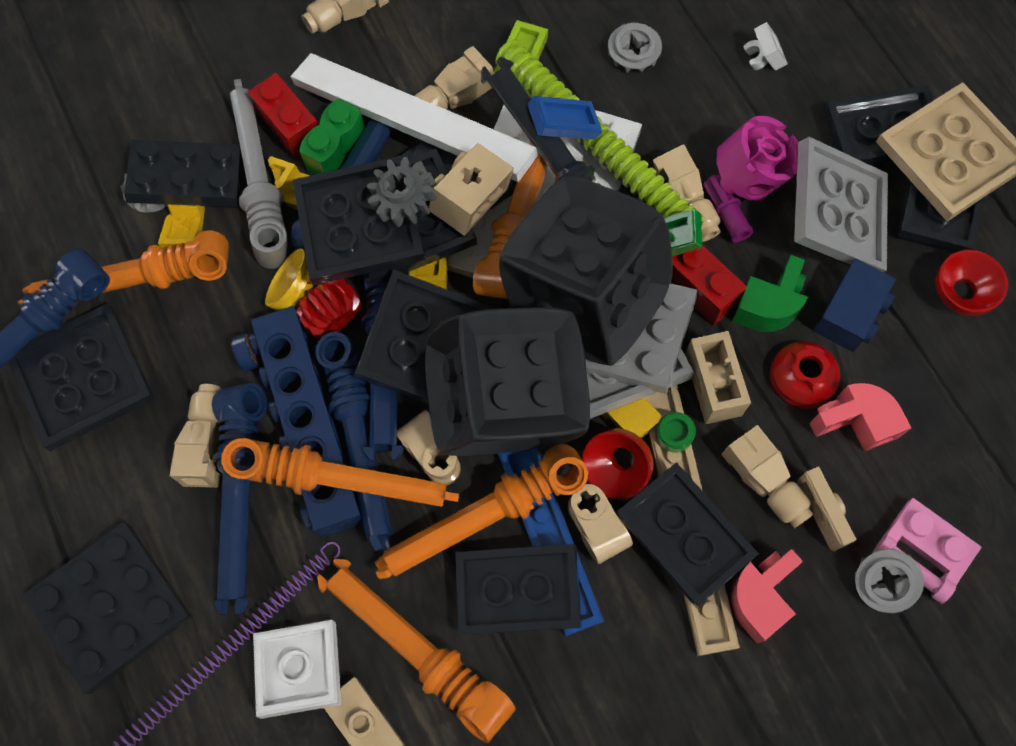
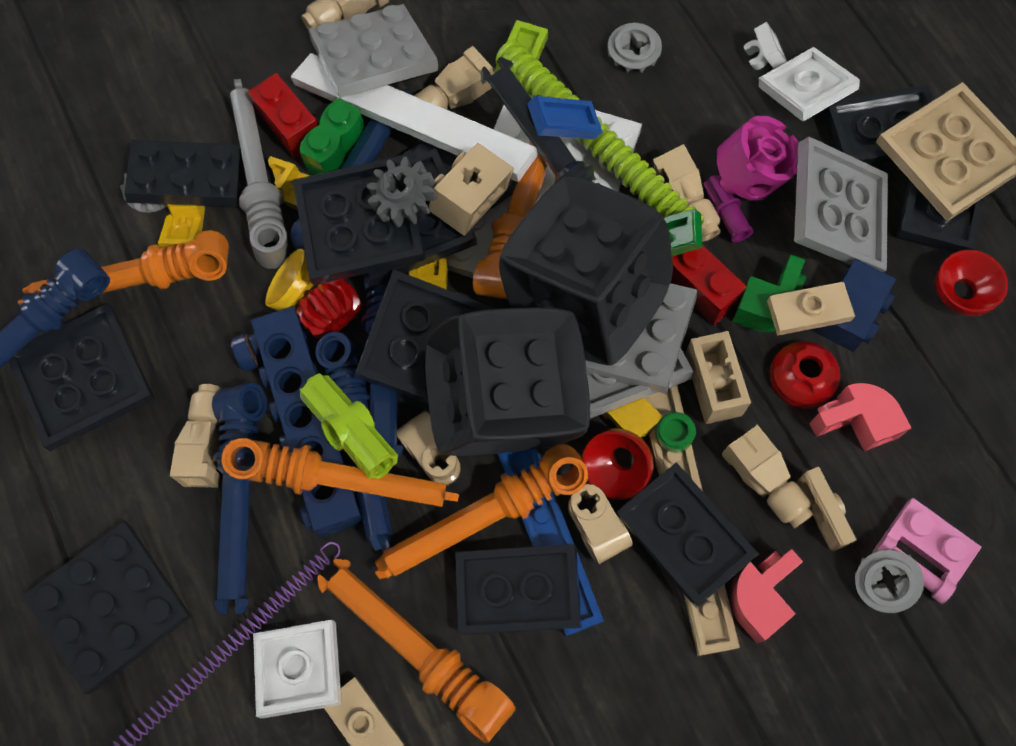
(348, 426): none -> lime piece
(372, 50): none -> light grey plate
(808, 83): none -> white tile
(810, 308): none -> tan plate

